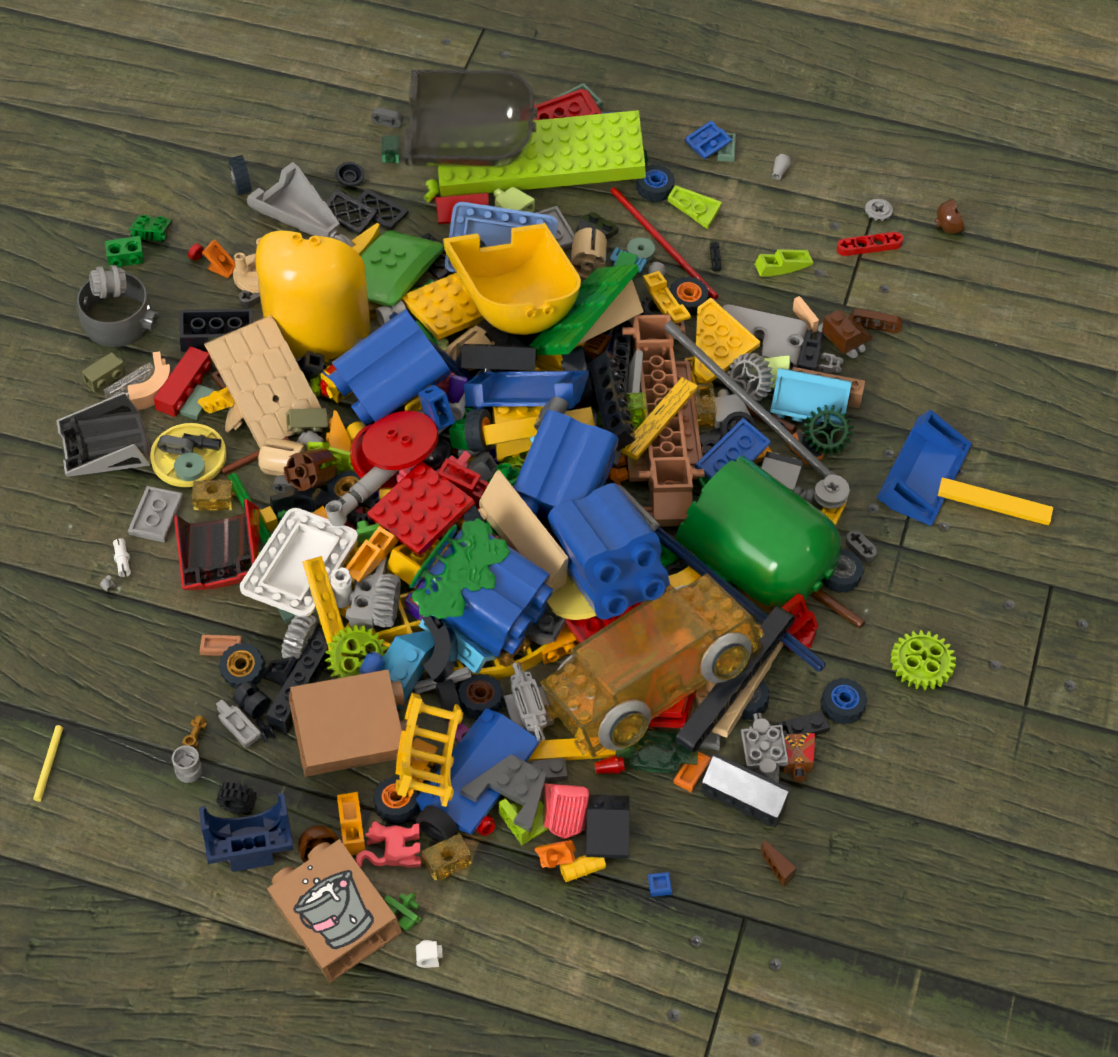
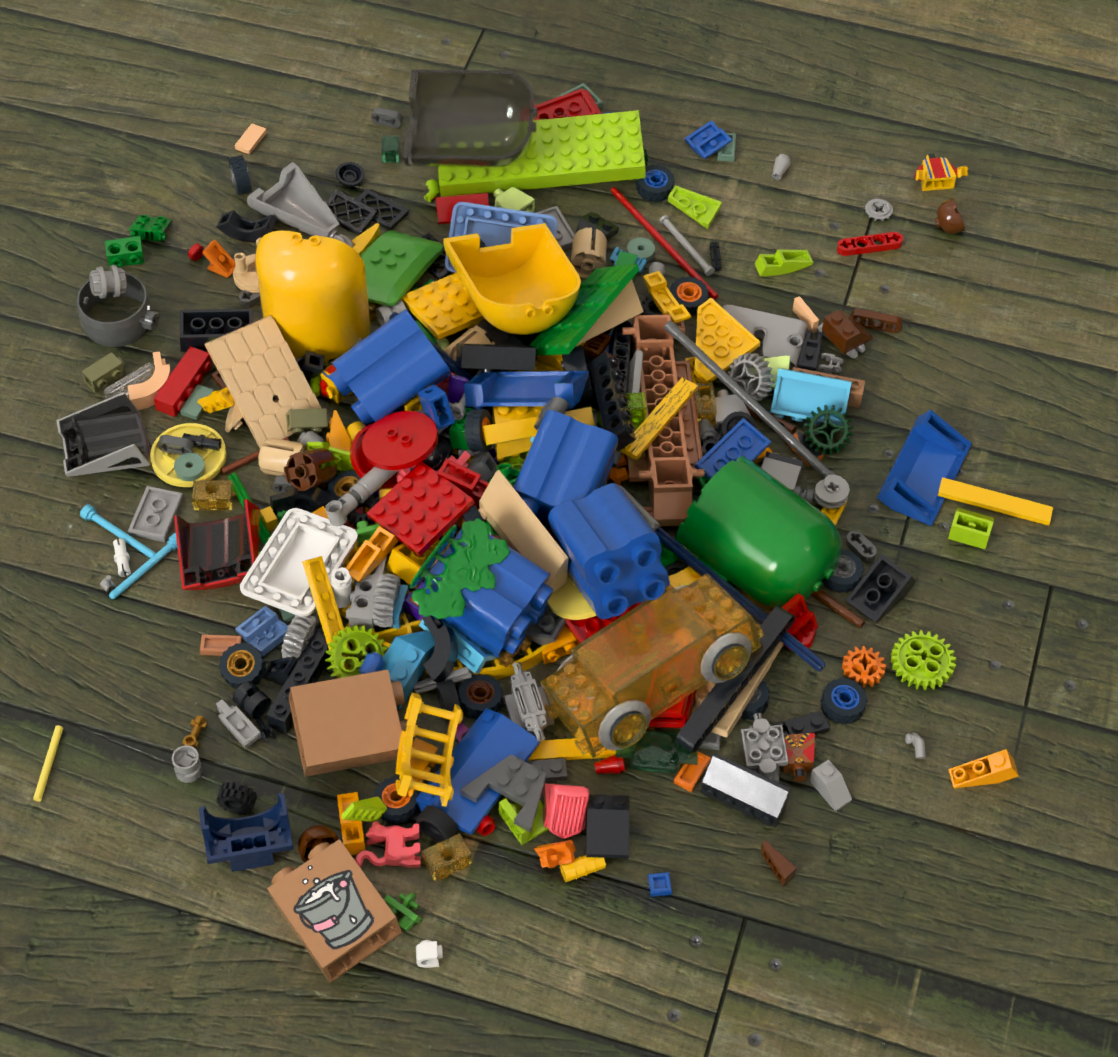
(90, 514): none -> medium azure piece
(172, 545): none -> medium azure piece
(245, 229): none -> black arch
(250, 139): none -> light nougat tile
(263, 630): none -> medium blue slope
(365, 810): none -> lime slope
(399, 610): none -> dark azure tile
(707, 431): none -> dark grey cone
(708, 270): none -> light grey bar
(830, 785): none -> light grey slope
(857, 661): none -> orange gear
(881, 589): none -> black slope
(918, 743): none -> light grey arm
(938, 173): none -> torso
(971, 528): none -> lime slope
(985, 770): none -> light orange slope

